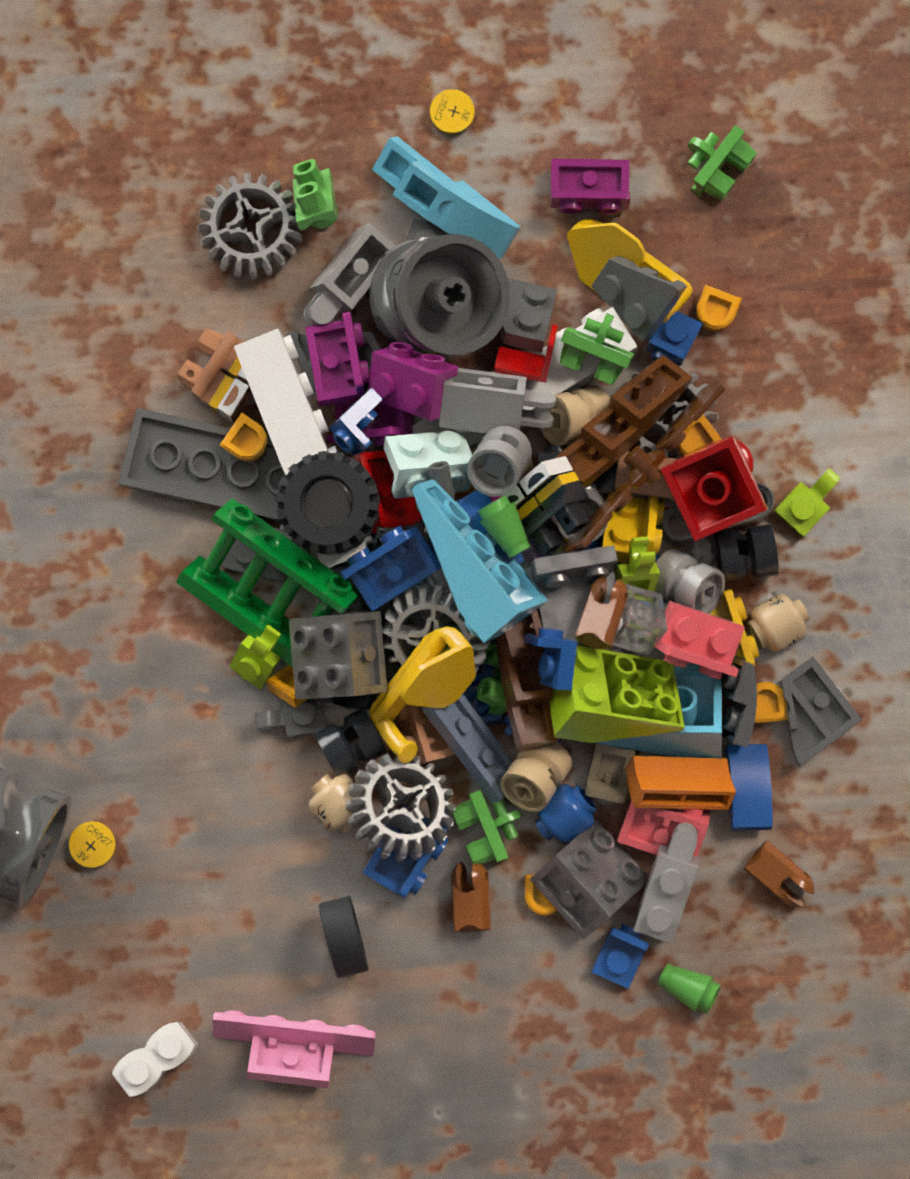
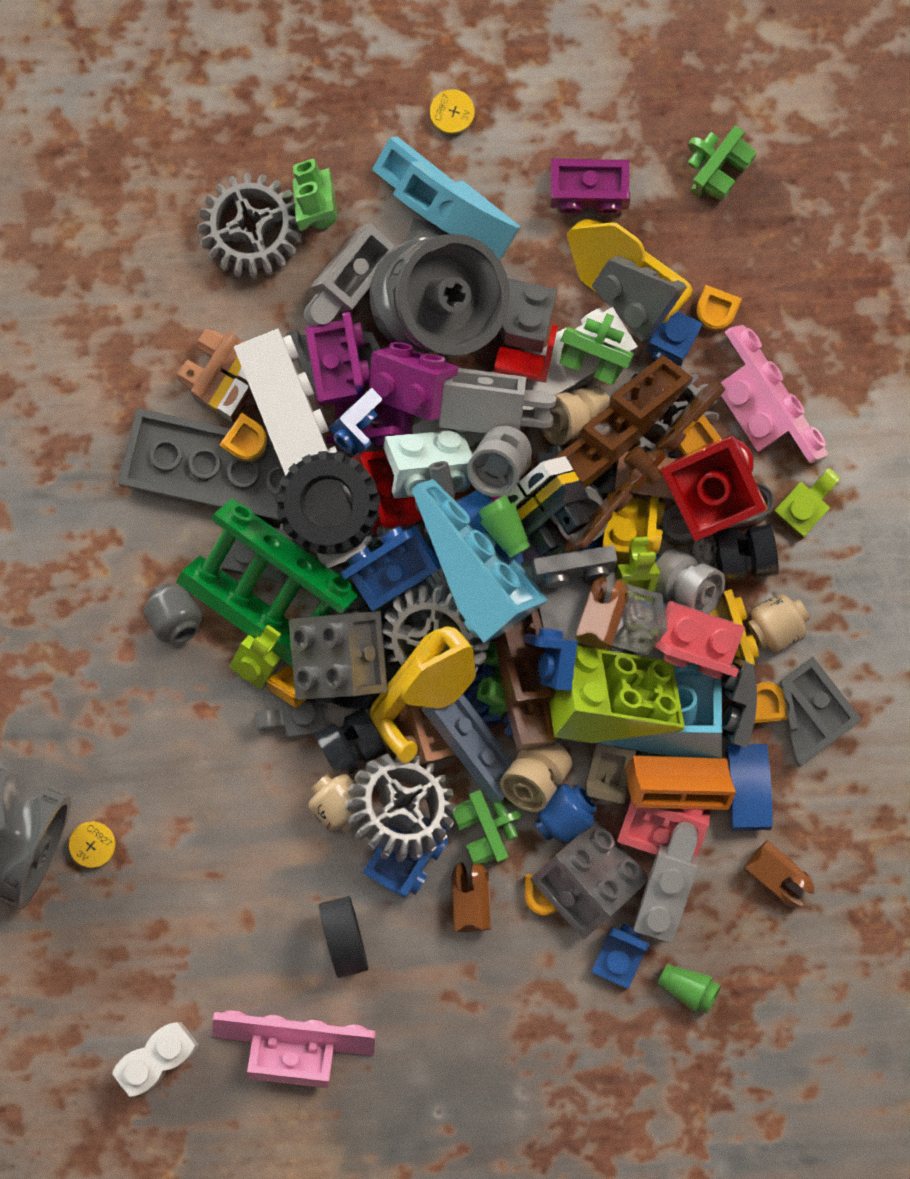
(172, 614): none -> dark grey head
(763, 402): none -> bright pink bracket

